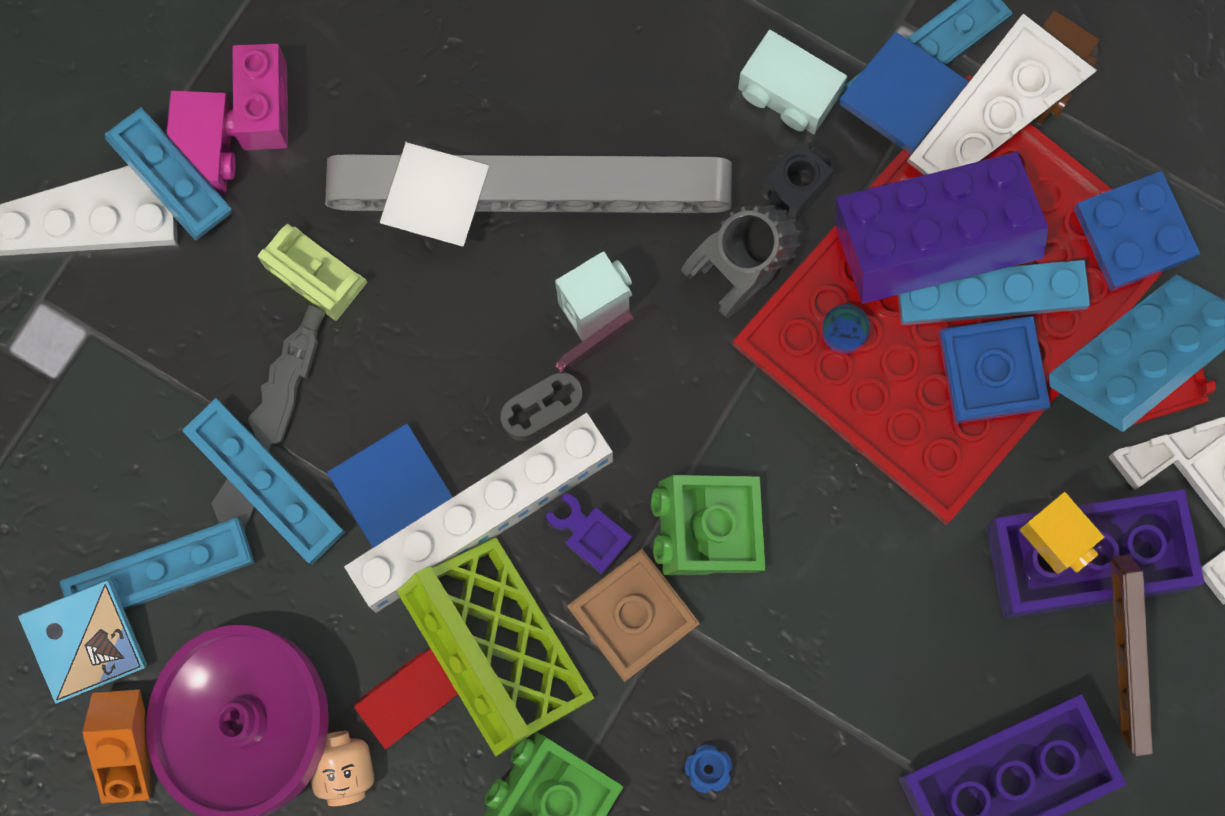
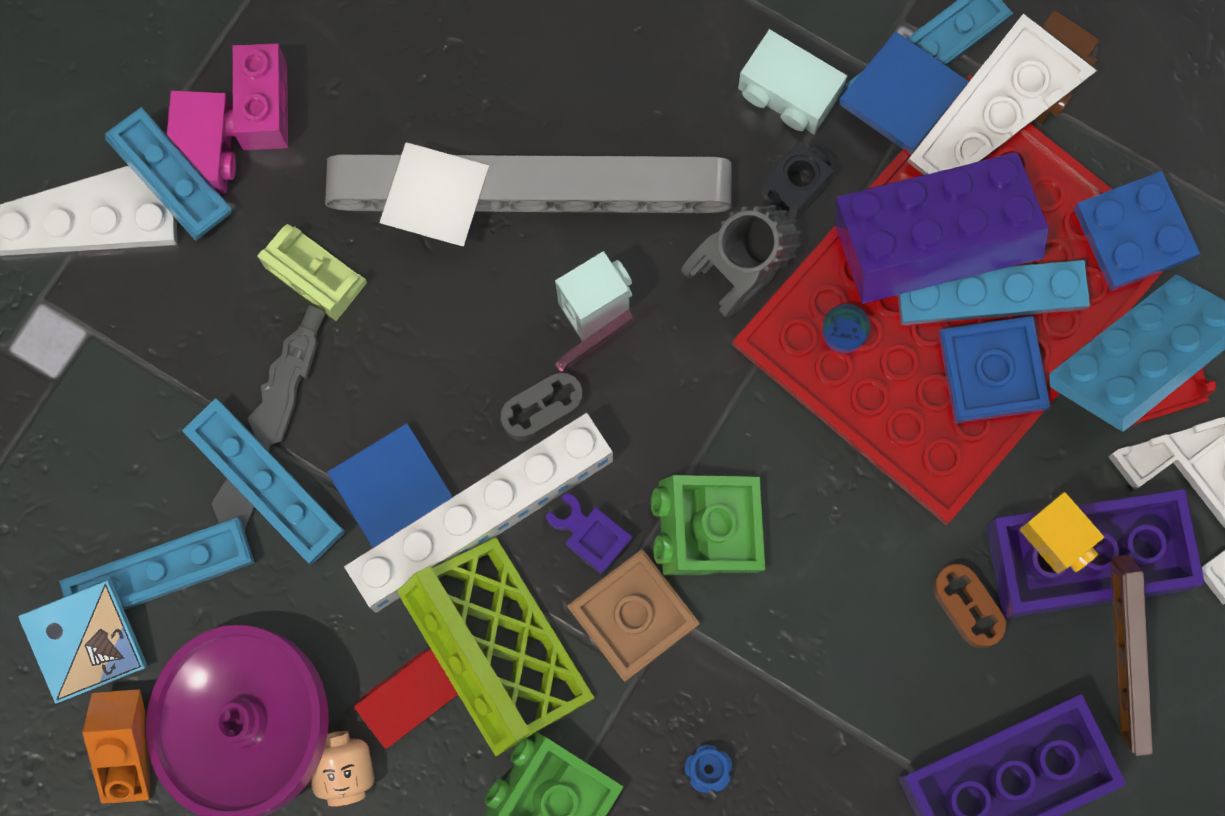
(978, 599): none -> dark orange beam

